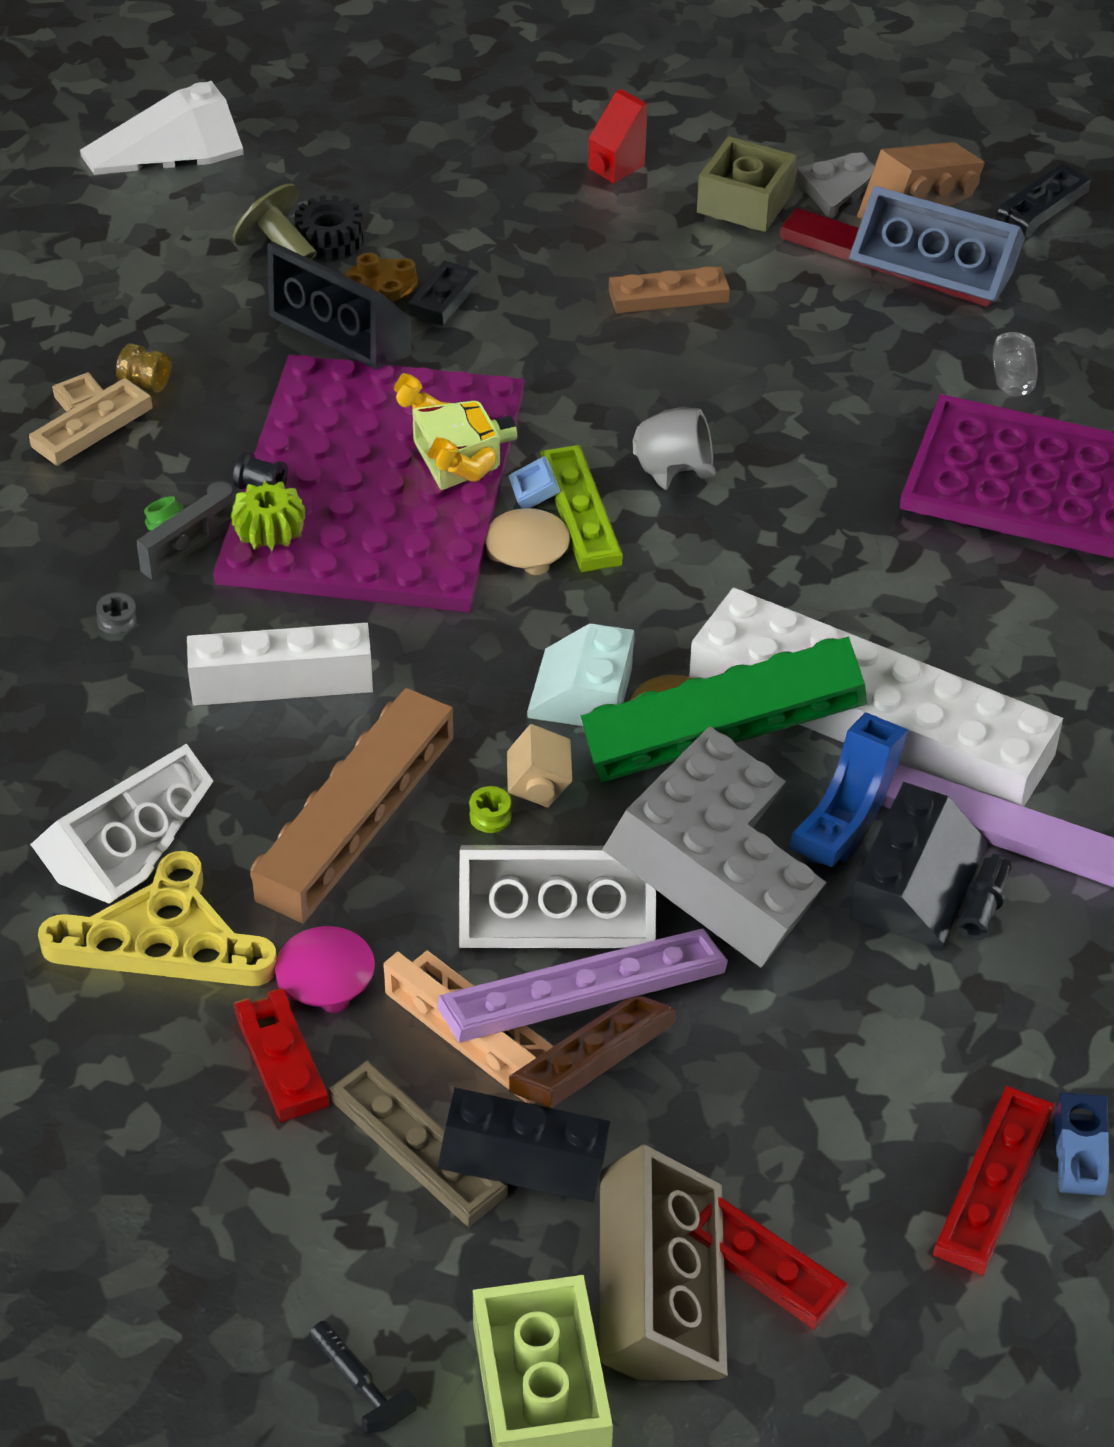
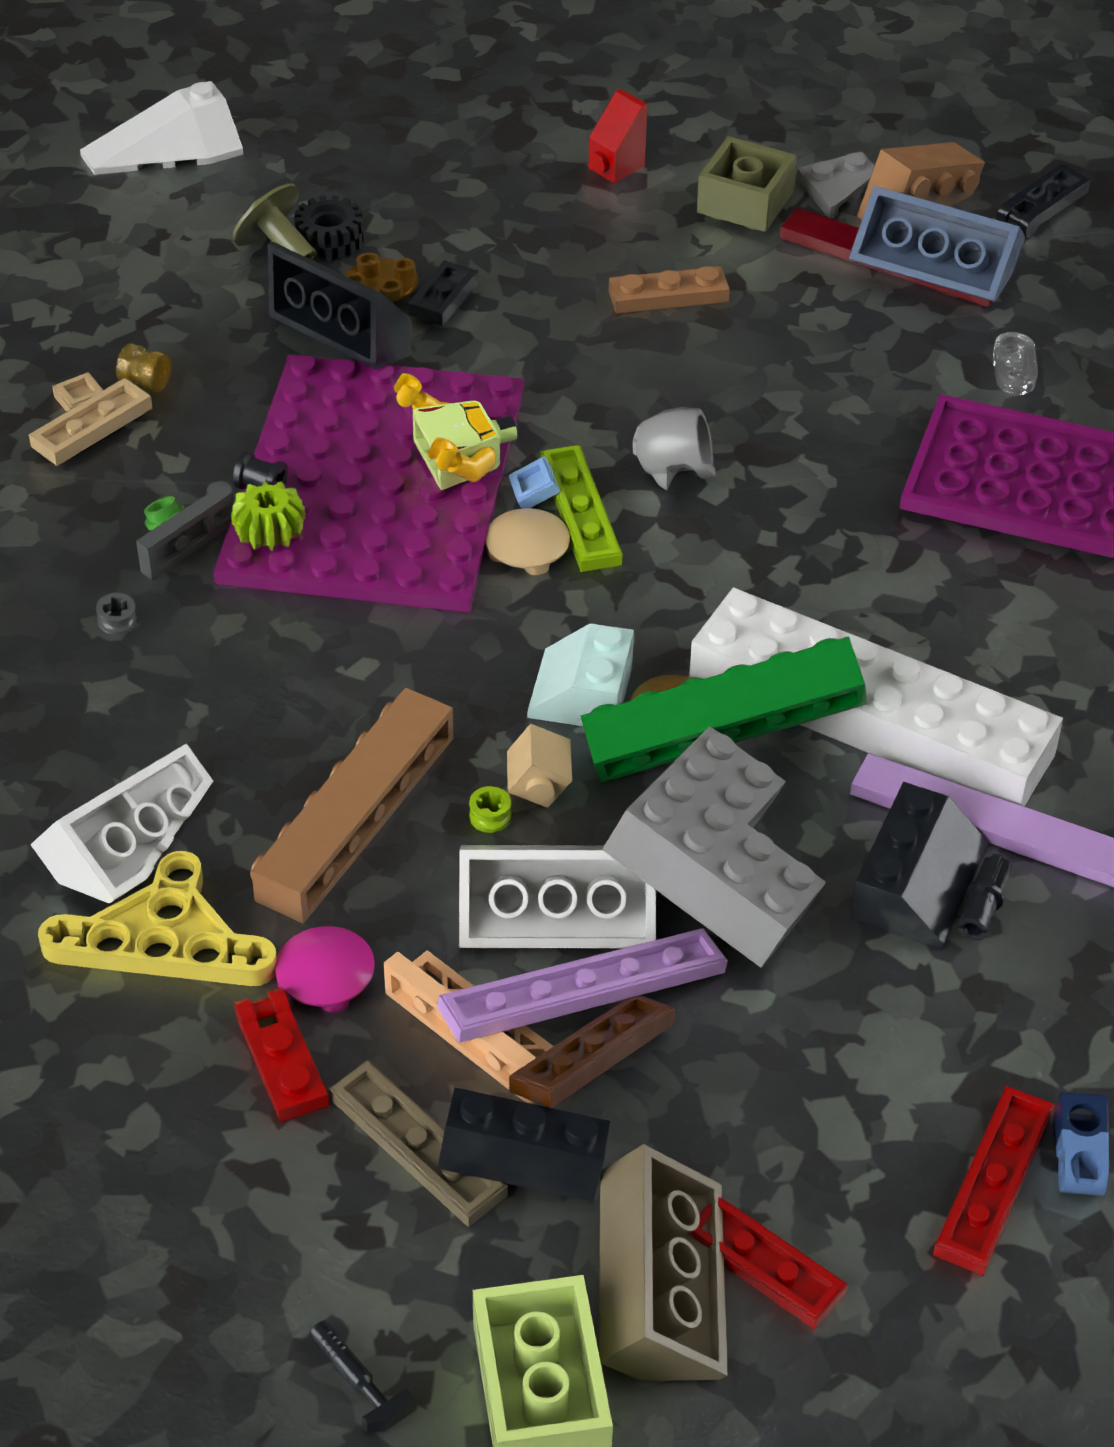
(279, 664): white slope -> none
(855, 793): blue arch -> none

